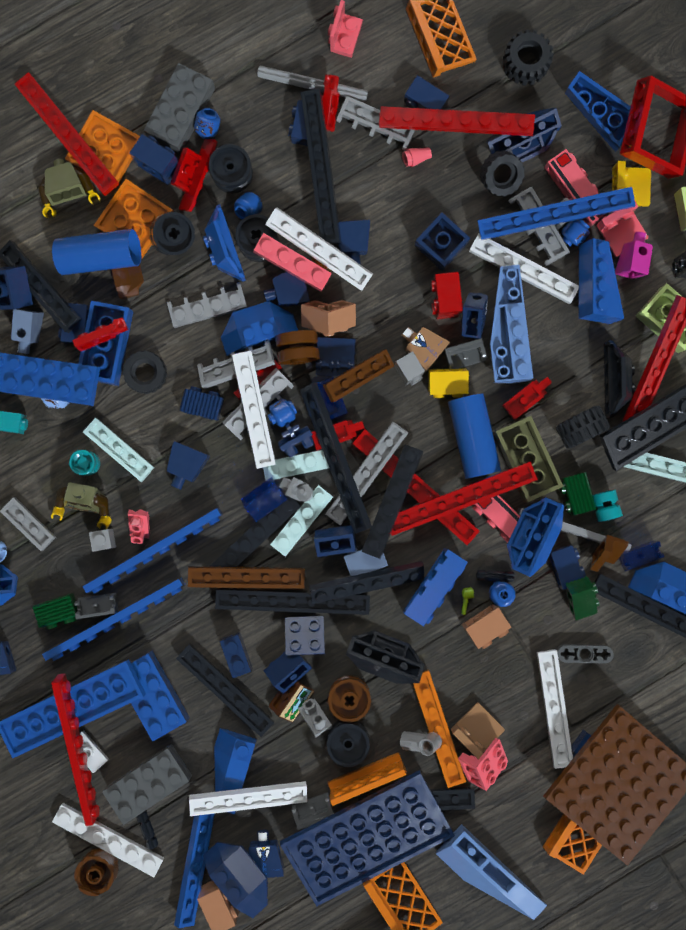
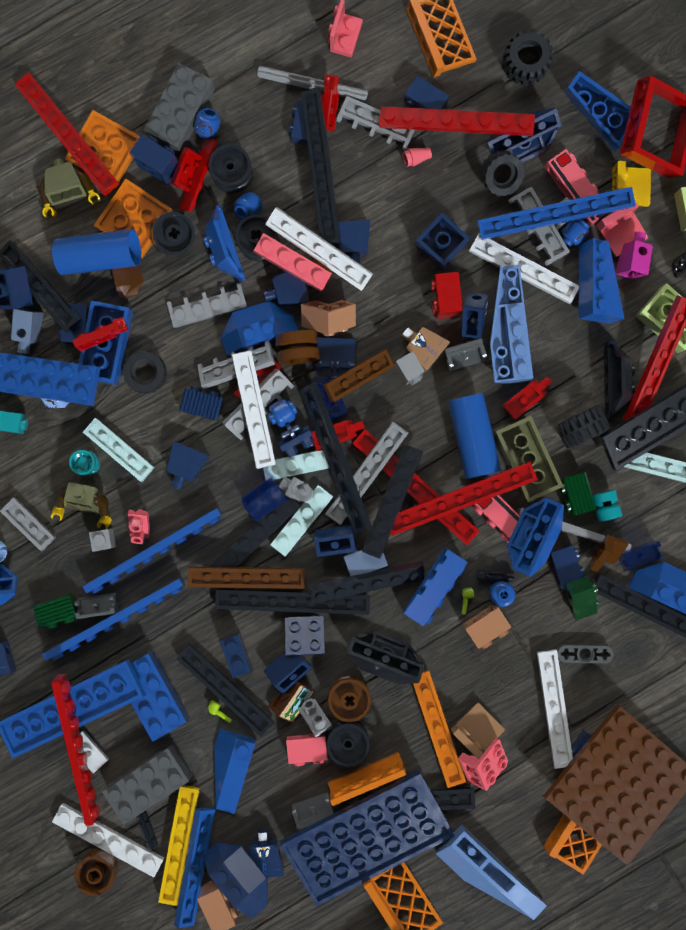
(178, 845): none -> yellow plate
(214, 709): none -> lime hand
(247, 798): white plate -> none
(306, 749): none -> coral brick
(419, 742): light grey piece -> none
(448, 382): yellow brick -> none

